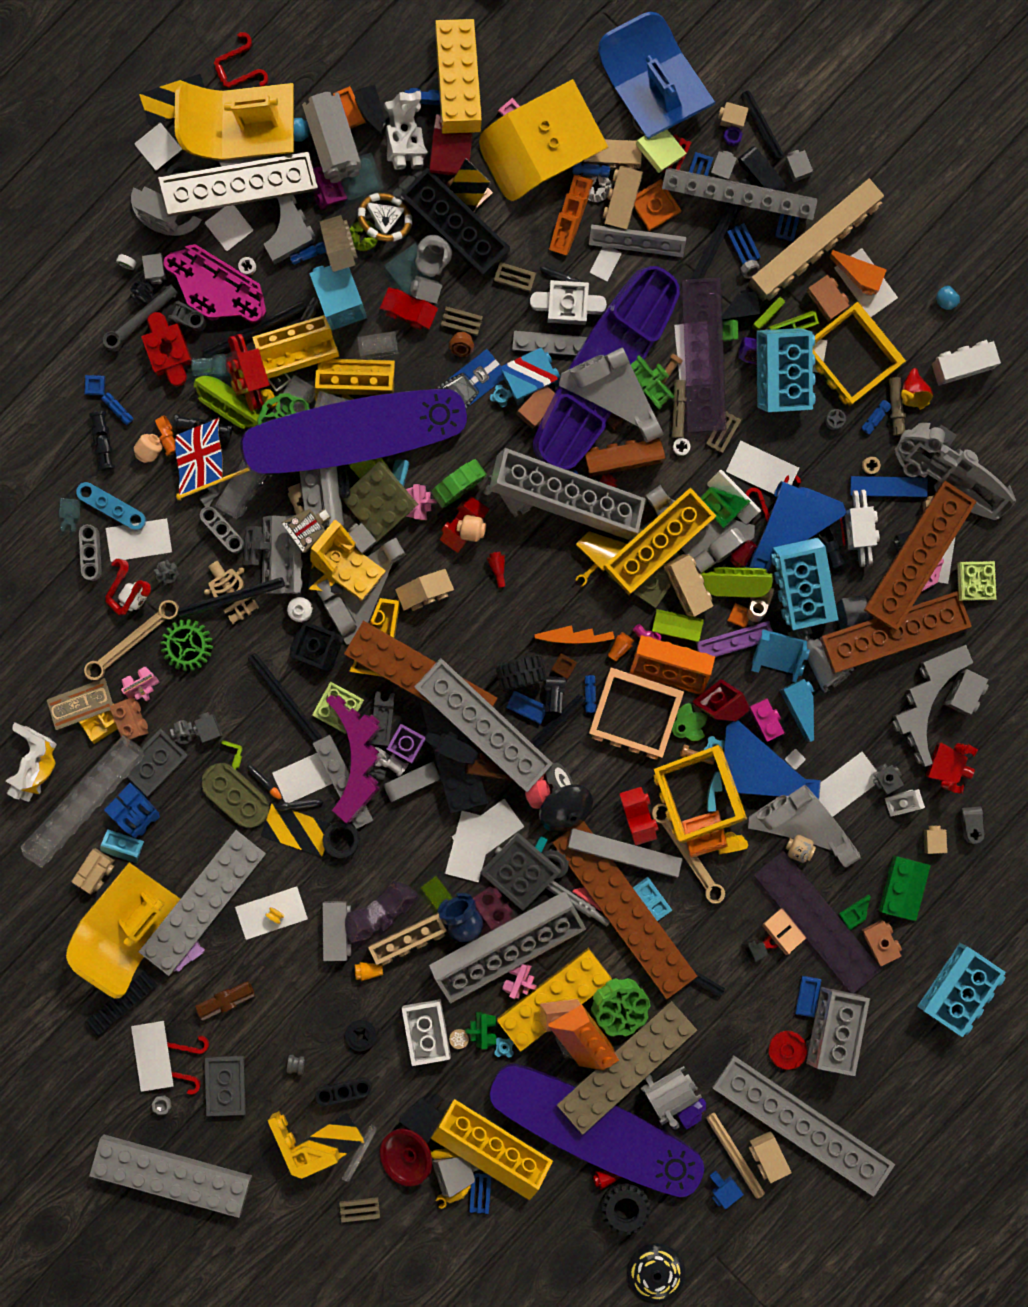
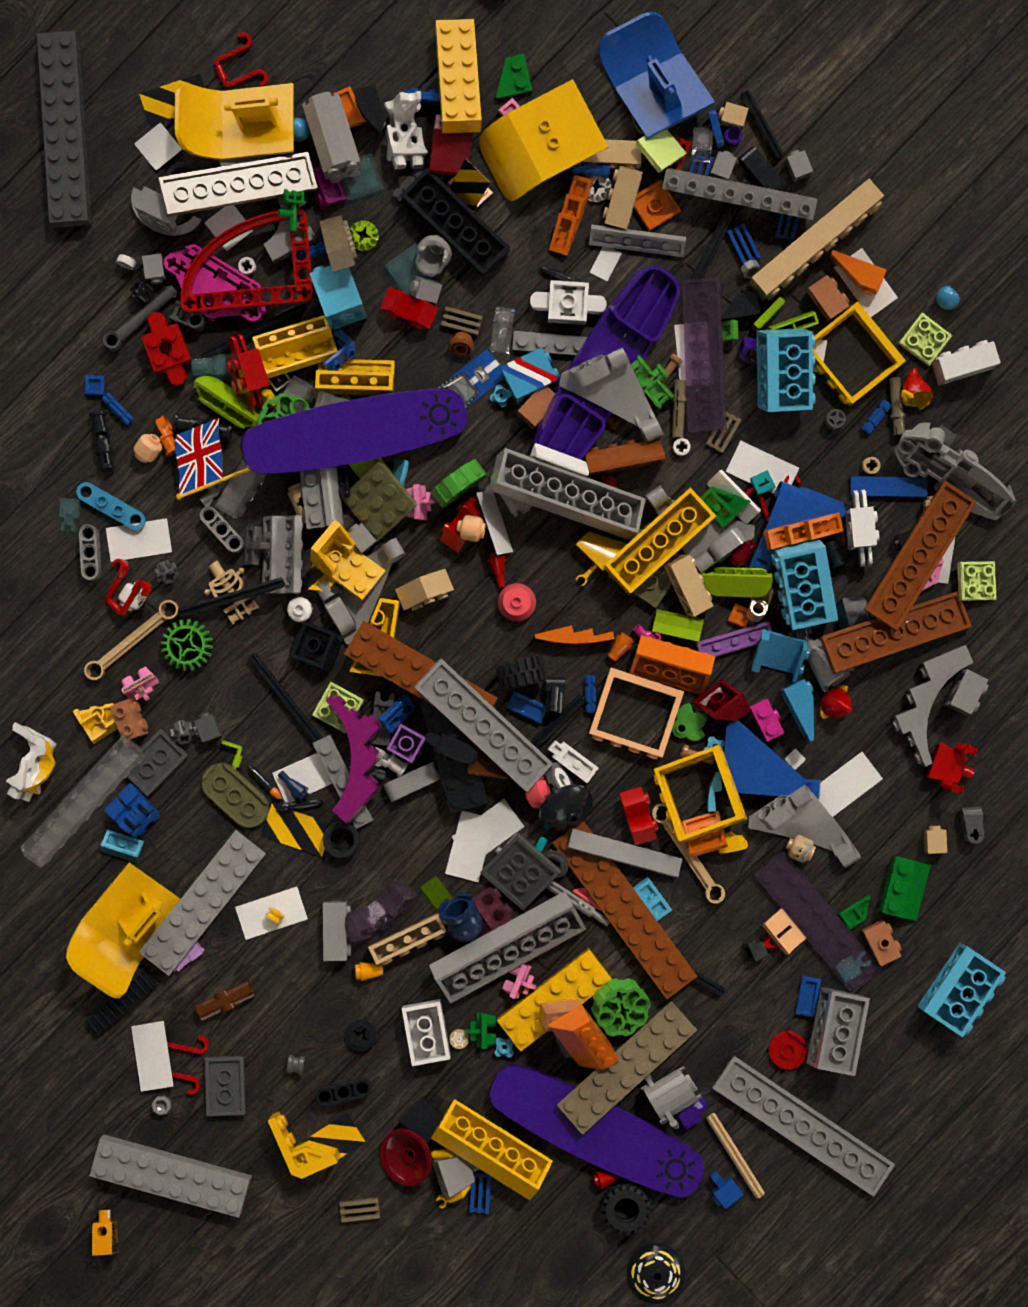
(64, 129): none -> dark grey brick
(80, 704): sticker -> none
(93, 871): tan brick -> none
(102, 1243): none -> light orange torso
(237, 295): none -> red beam
(293, 203): none -> green arm
(296, 789): none -> dark blue cone
(306, 528): torso -> none
(346, 352): none -> blue bracket
(359, 1153): clear tile -> none
(378, 345): clear brick -> none
(384, 217): piece -> none
(394, 711): none -> blue tile
(495, 523): none -> white sticker
(502, 329): none -> clear slope
(513, 284): dark tan tile -> none
(514, 78): none -> green wing
(516, 602): none -> coral cone
(559, 459): none -> white slope
(564, 666): reddish brown tile -> none
(573, 760): none -> white hinge
(701, 144): none -> clear slope
(716, 128): none -> blue tile
(762, 483): none -> teal tile
(770, 1156): tan brick -> none
(803, 531): none -> orange slope
(836, 703): none -> red hat
(850, 968): none -> clear light blue plate
(894, 778): dark grey brick -> none
(904, 802): white slope -> none
(925, 339): none -> yellowish green tile

